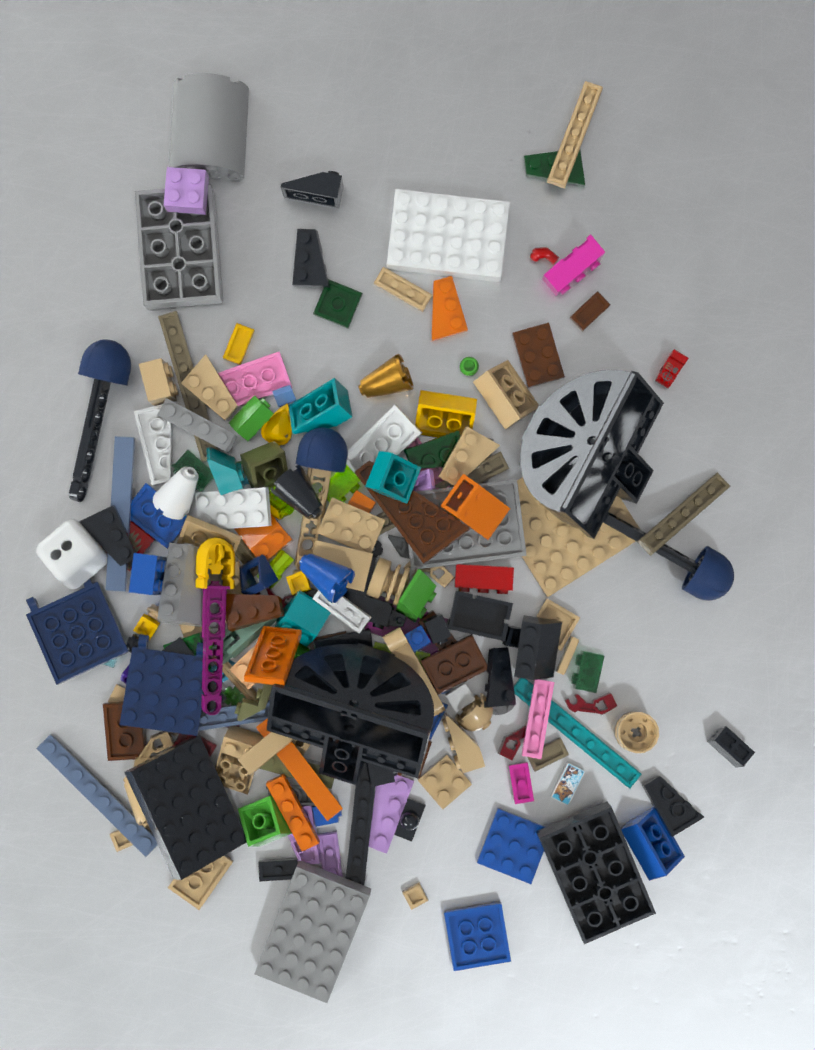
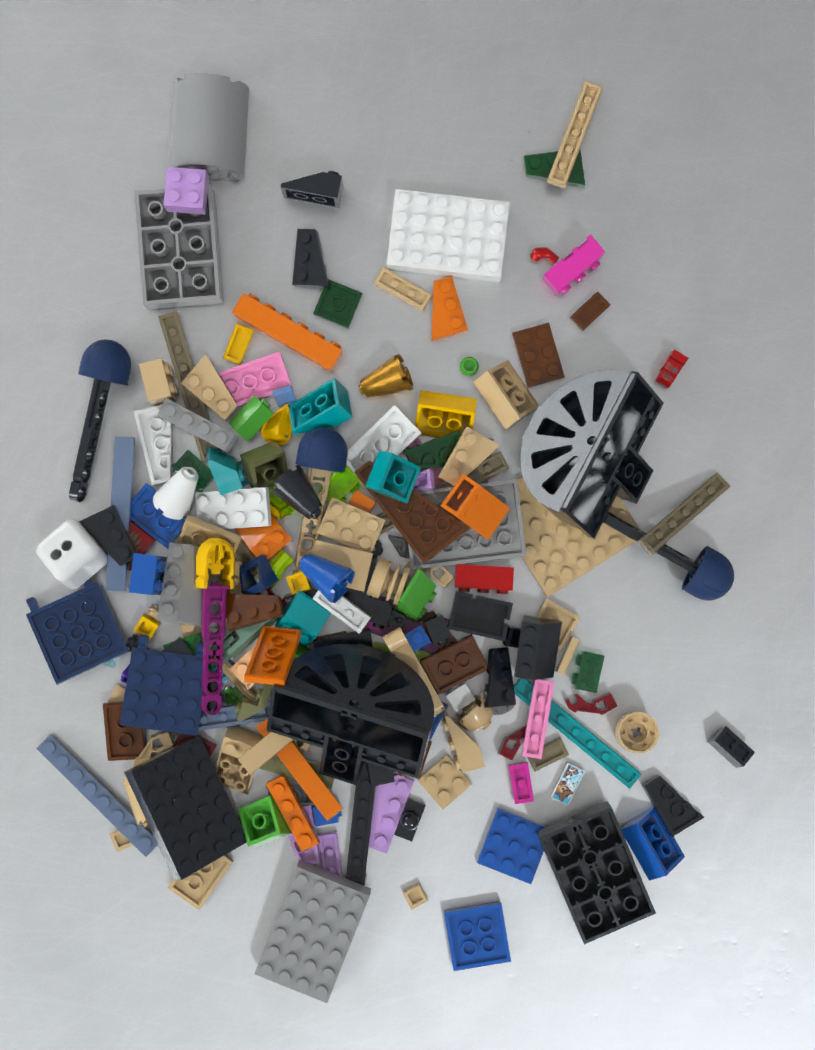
(277, 869): black plate -> none
(287, 332): none -> orange brick

